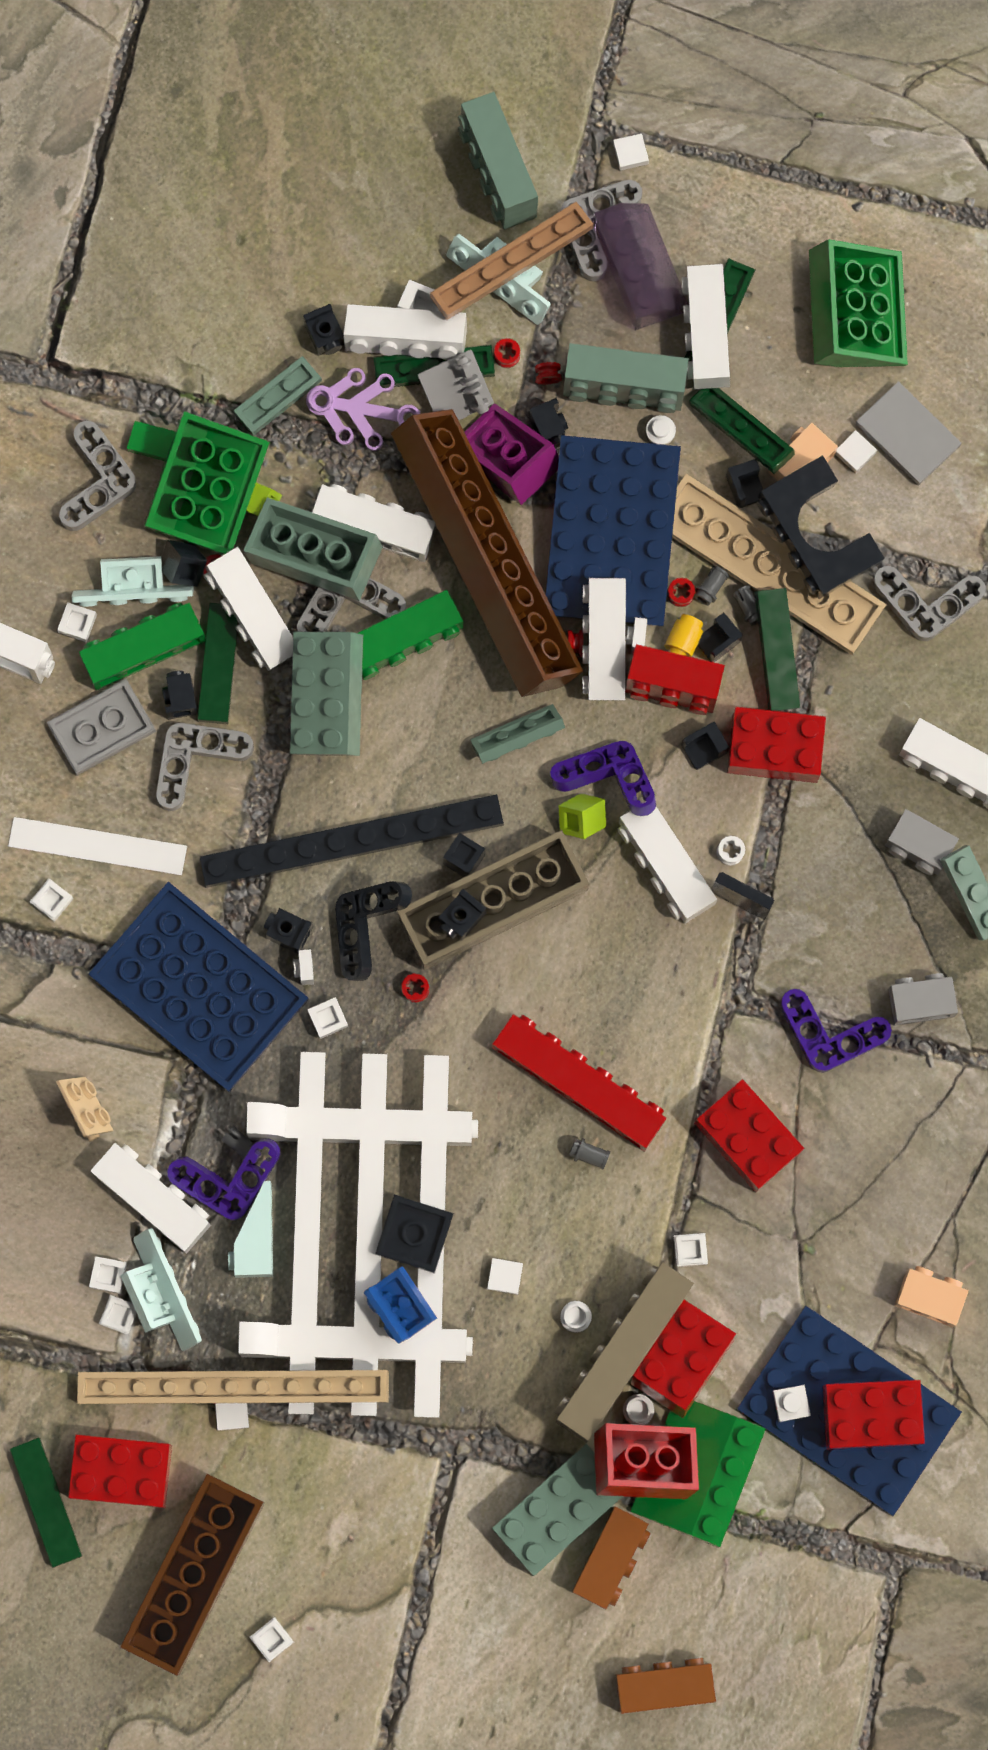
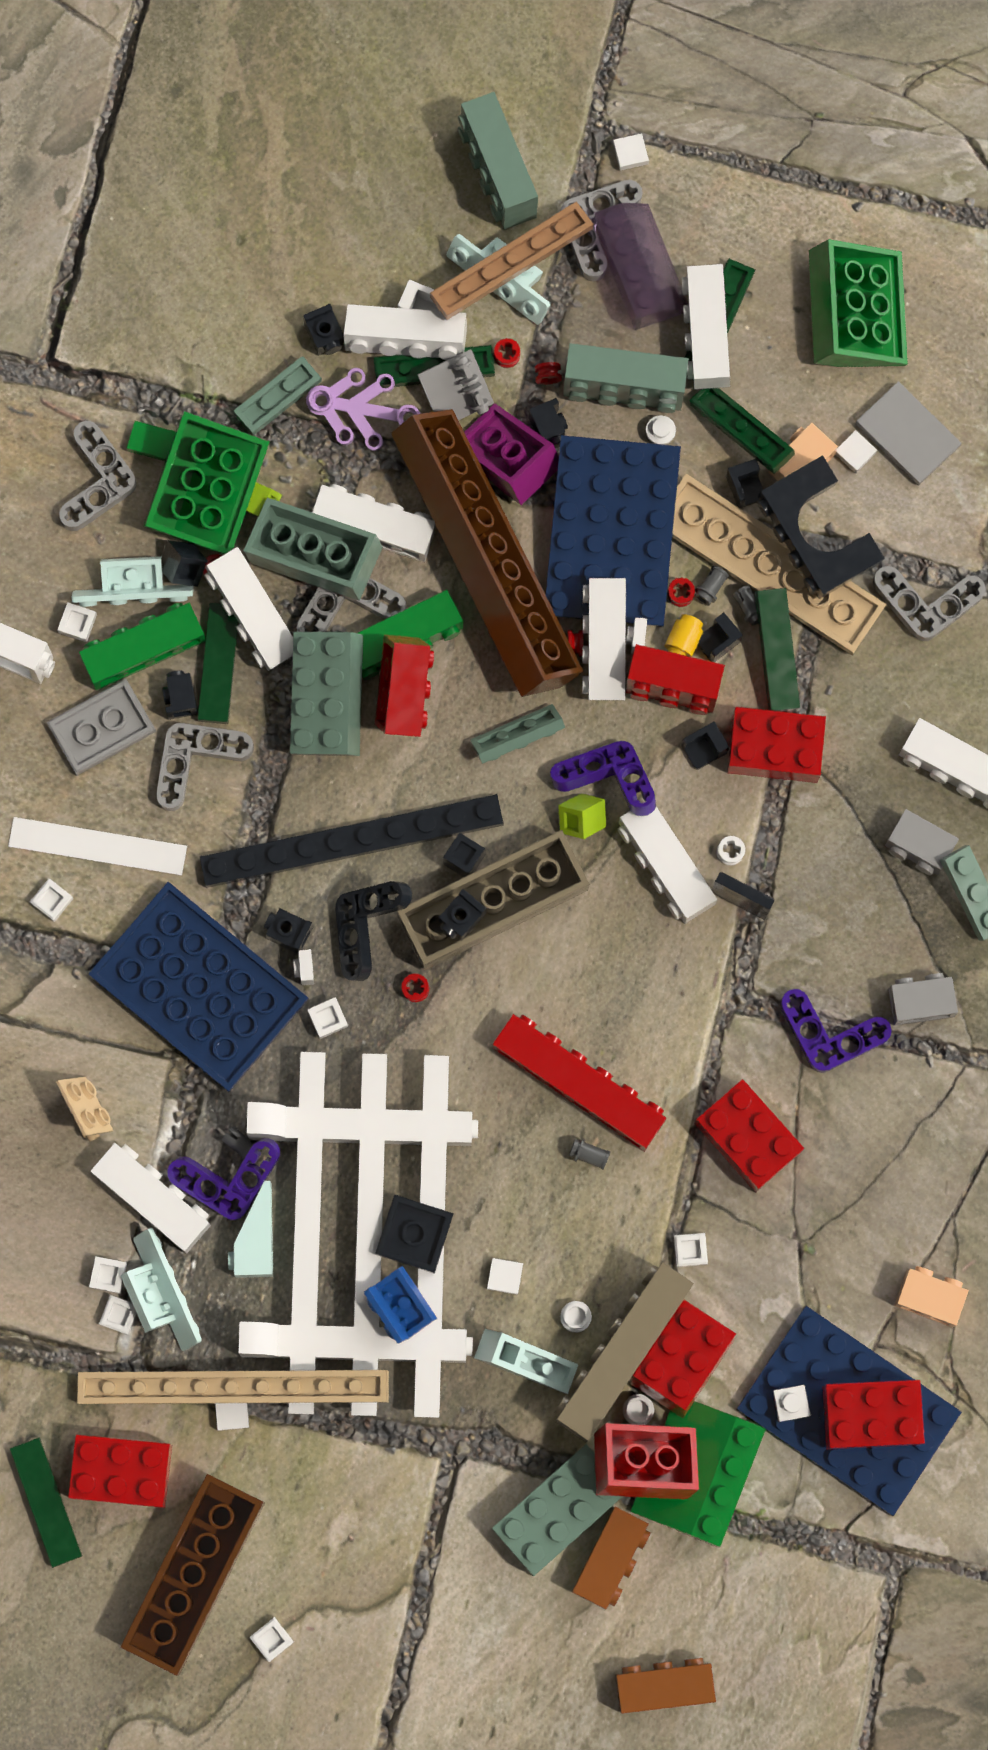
(403, 686): none -> red brick
(525, 1360): none -> light aqua slope

